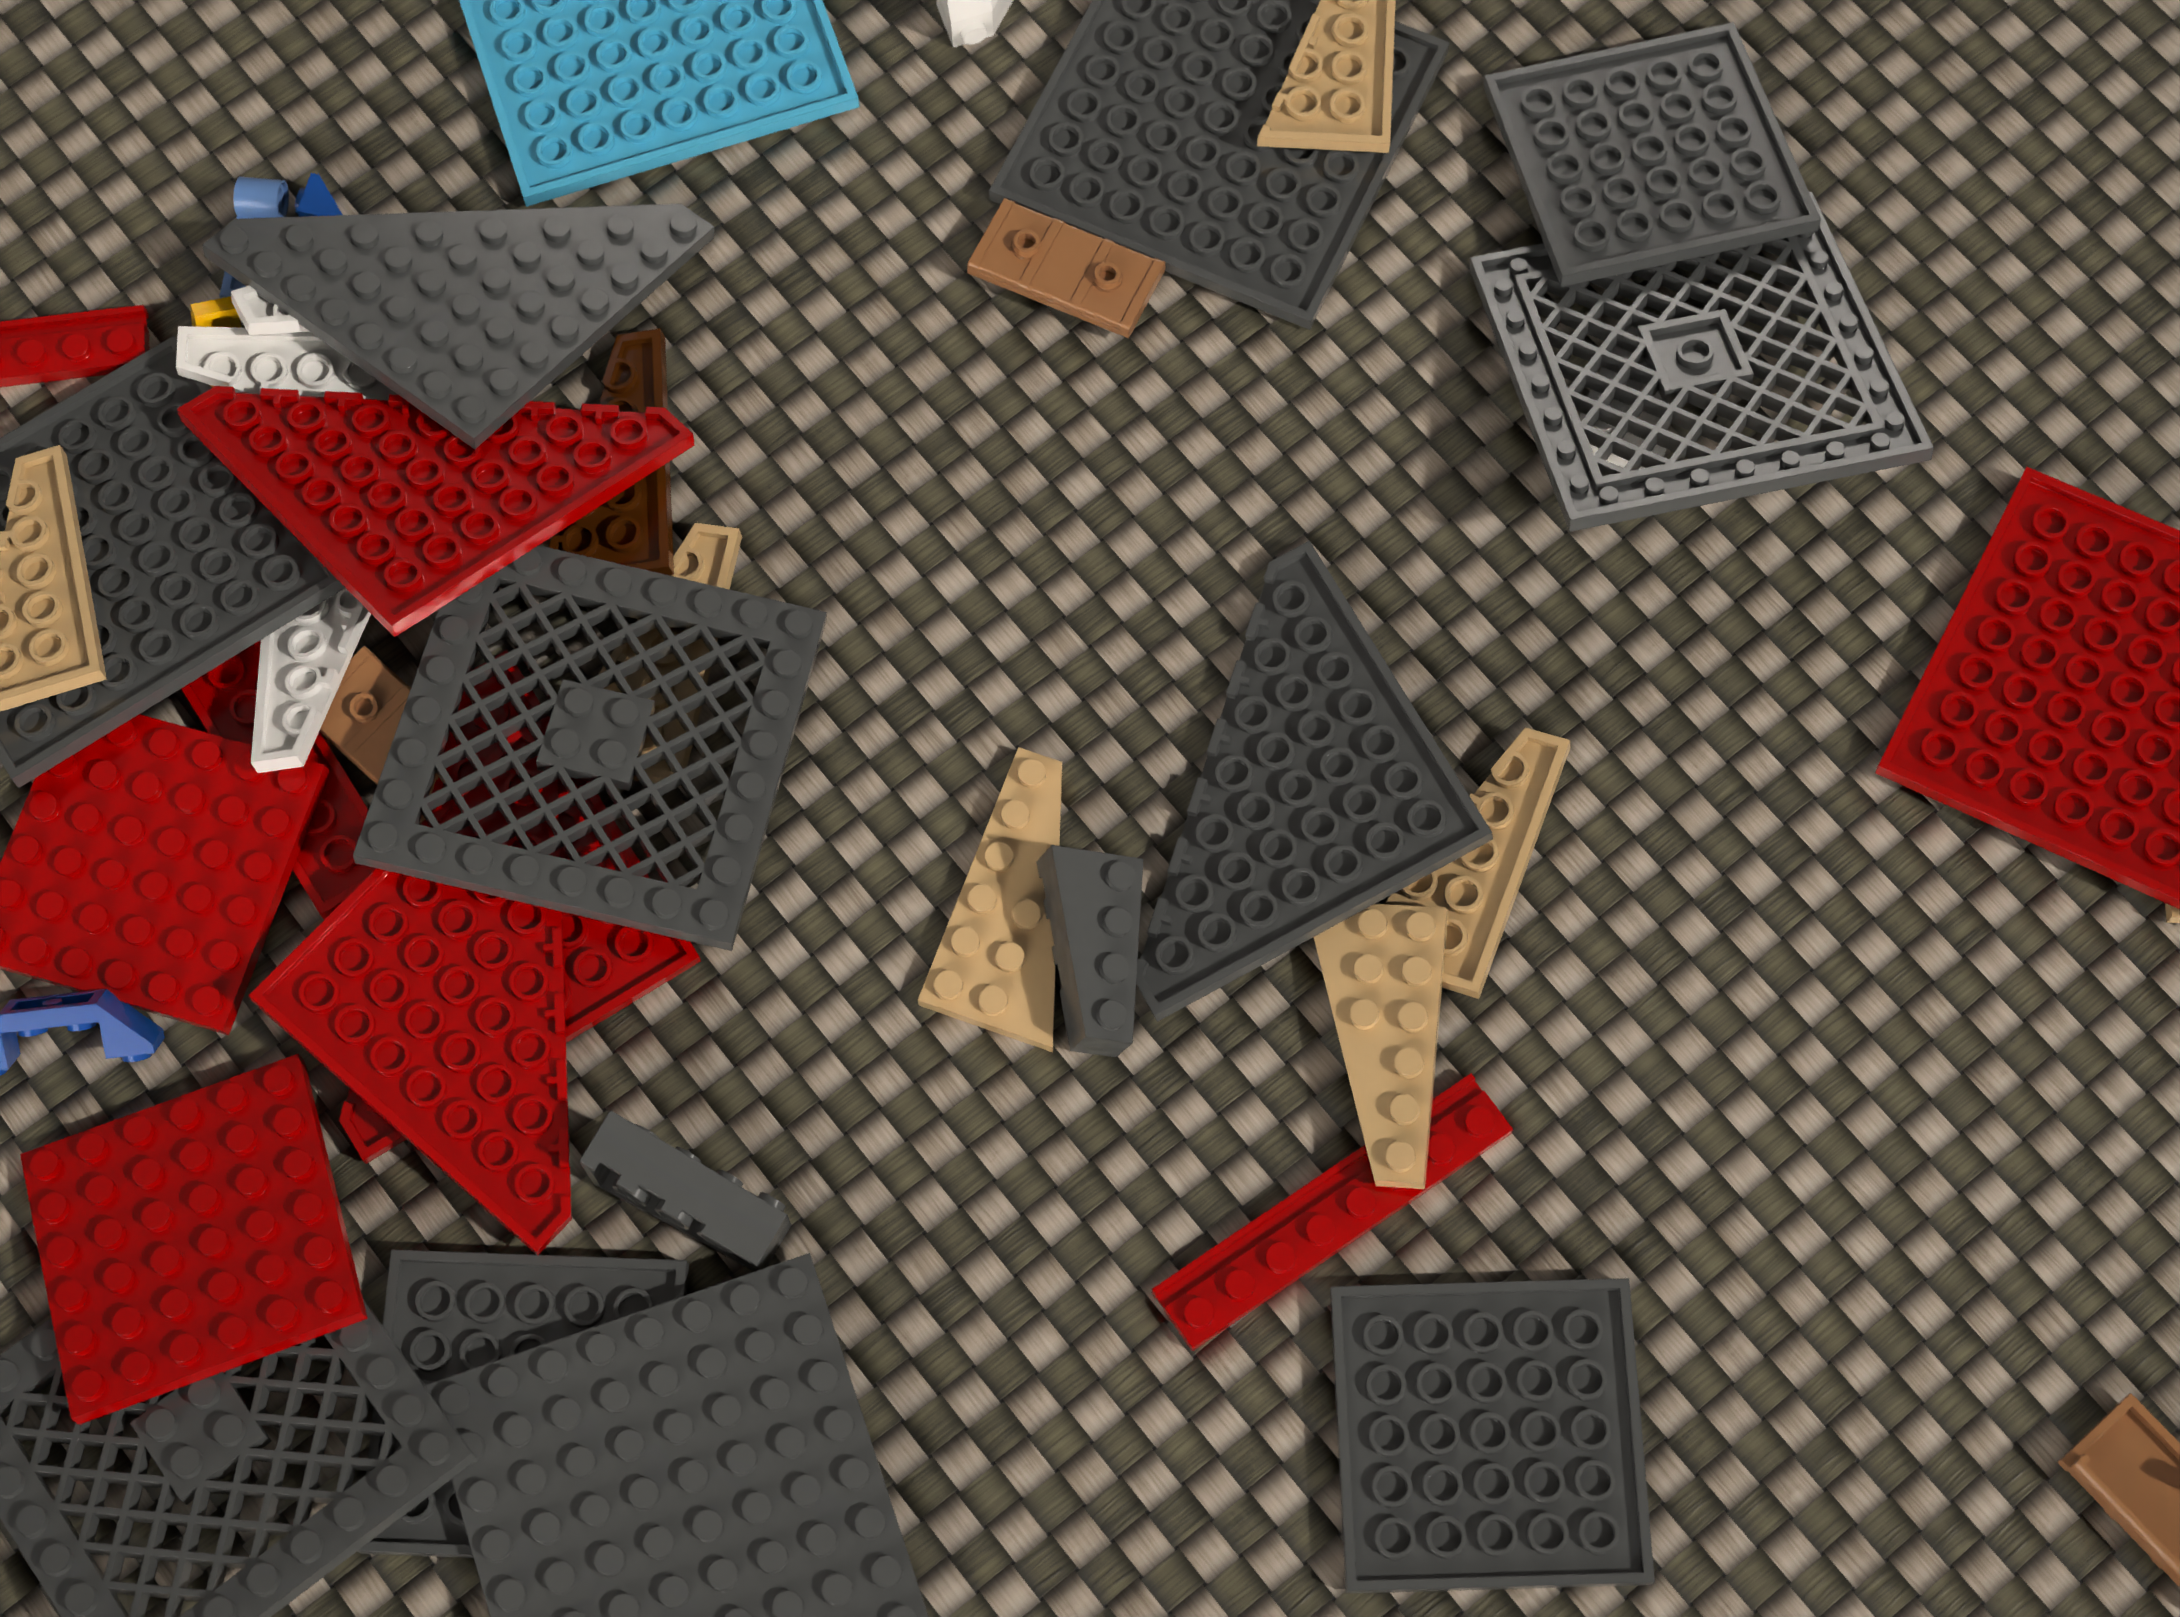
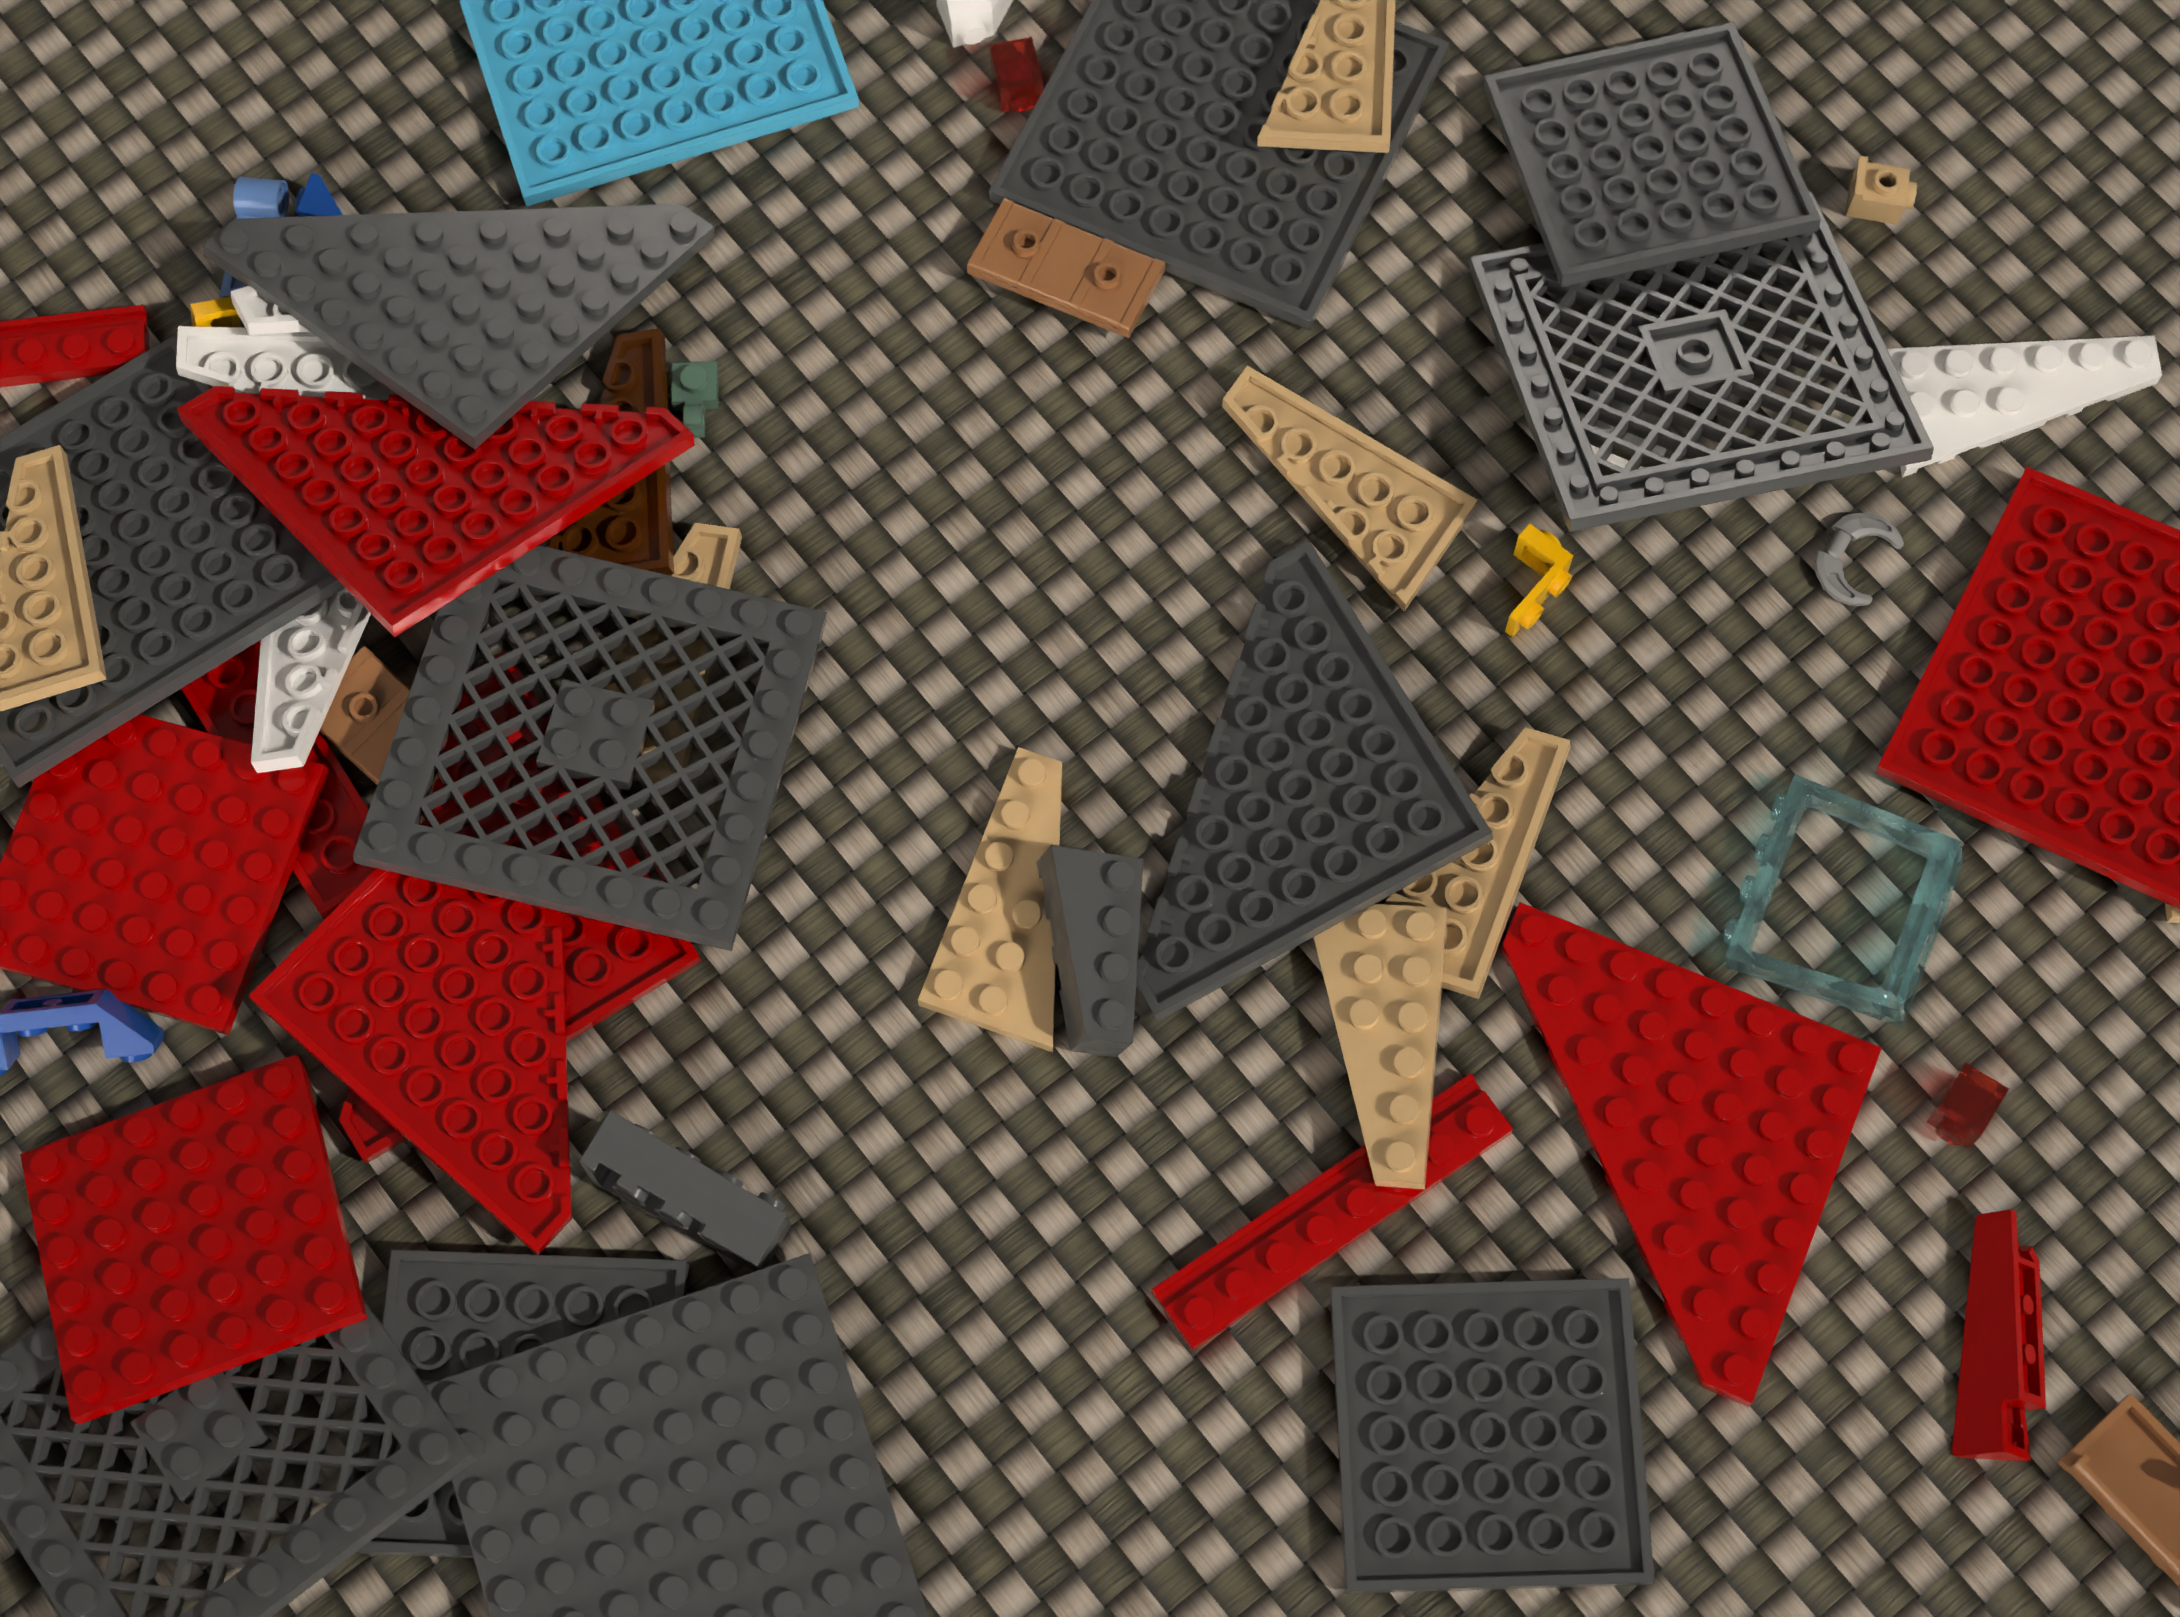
(694, 391): none -> sand green plate
(1016, 74): none -> clear red brick
(1371, 497): none -> tan wing
(1548, 558): none -> yellow bracket
(1709, 1126): none -> red plate
(1827, 562): none -> light grey piece
(1879, 192): none -> tan brick
(1896, 994): none -> clear light blue windscreen
(1966, 1106): none -> clear red brick
(2001, 1345): none -> red wedge
(2004, 389): none -> white wing

